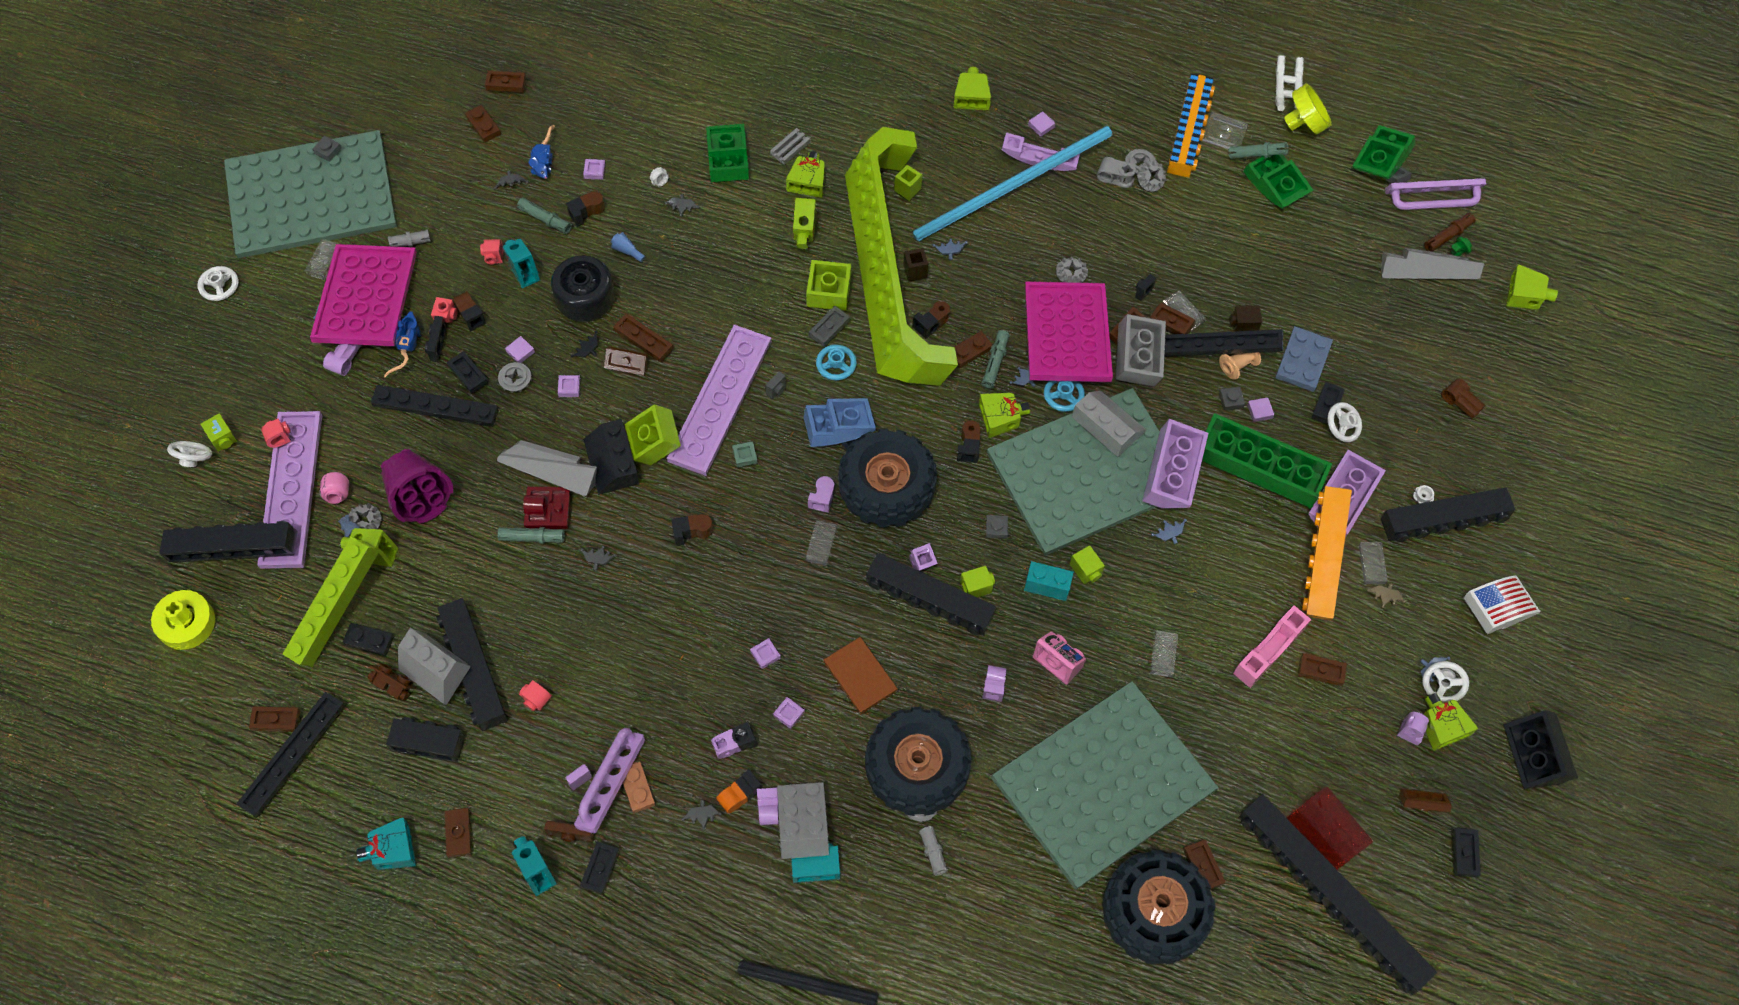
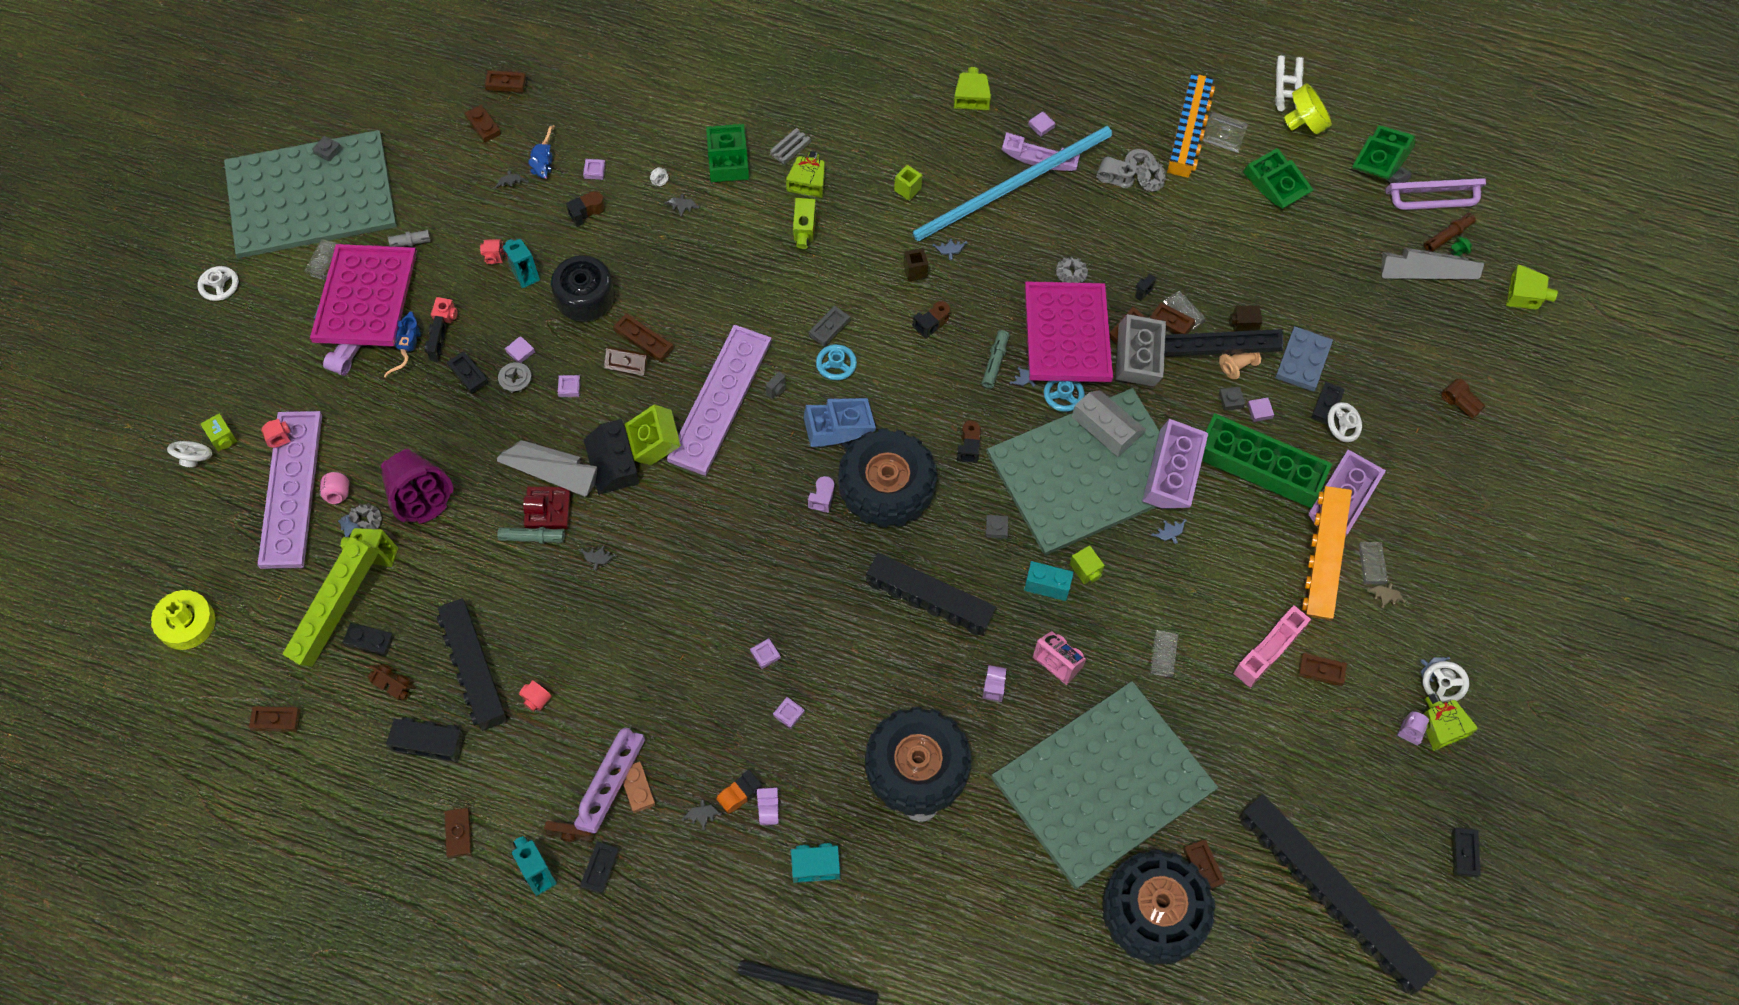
(228, 542): black brick -> none
(290, 755): black plate -> none
(389, 846): teal torso -> none
(430, 665): light grey slope -> none
(434, 405): black plate -> none
(469, 311): leg -> none
(545, 216): sand green pin -> none
(578, 777): lavender tile -> none
(587, 347): black piece -> none
(622, 244): medium blue cone -> none
(691, 527): leg -> none
(734, 740): leg -> none
(744, 454): sand green plate -> none
(802, 820): light grey brick -> none
(821, 543): clear tile -> none
(828, 285): lime brick -> none
(860, 675): dark orange tile -> none
(896, 347): lime arch -> none
(922, 557): lavender leg -> none
(933, 850): light grey pin -> none
(972, 348): reddish brown plate -> none
(977, 581): lime brick -> none
(1001, 412): lime torso -> none
(1266, 149): sand green pin -> none
(1330, 828): clear red slope -> none
(1425, 800): reddish brown plate -> none
(1426, 491): white plate -> none
(1447, 514): black brick -> none
(1501, 604): white slope -> none
(1540, 750): black slope -> none

